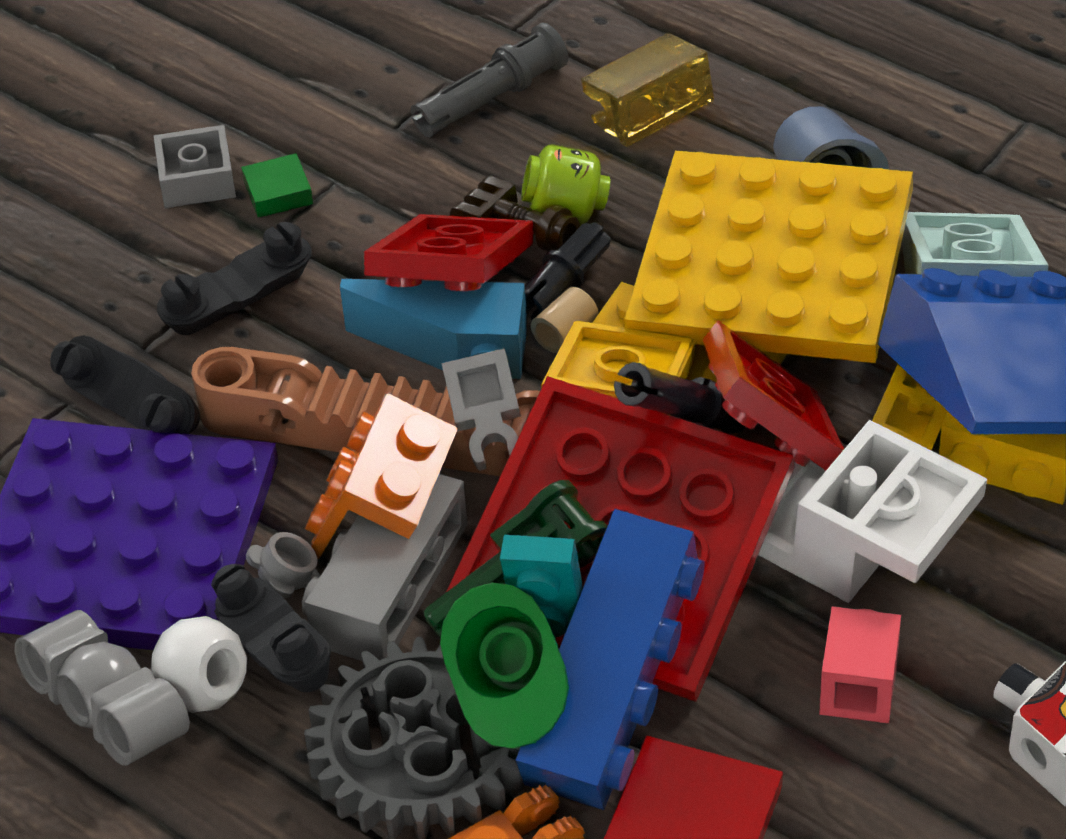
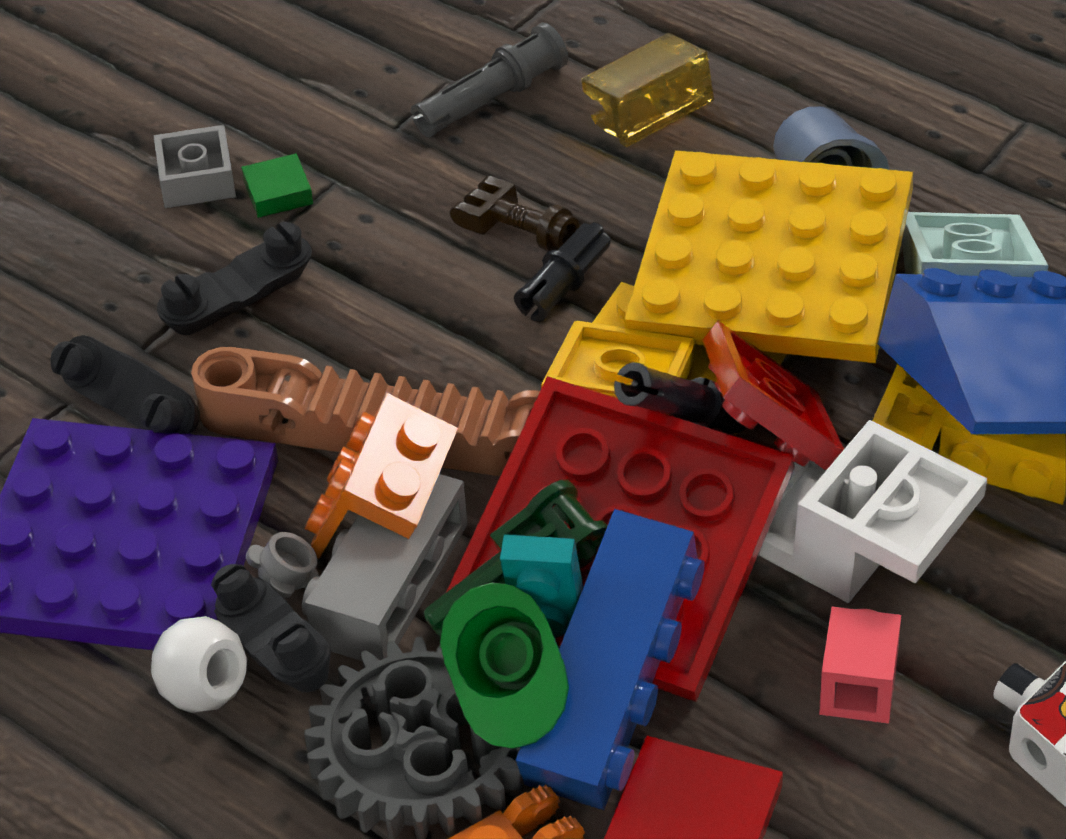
(102, 687): light grey piece -> none
(438, 322): dark azure slope -> none
(449, 250): red plate -> none
(483, 398): light grey plate -> none
(556, 320): tan hinge -> none
(565, 179): lime head -> none

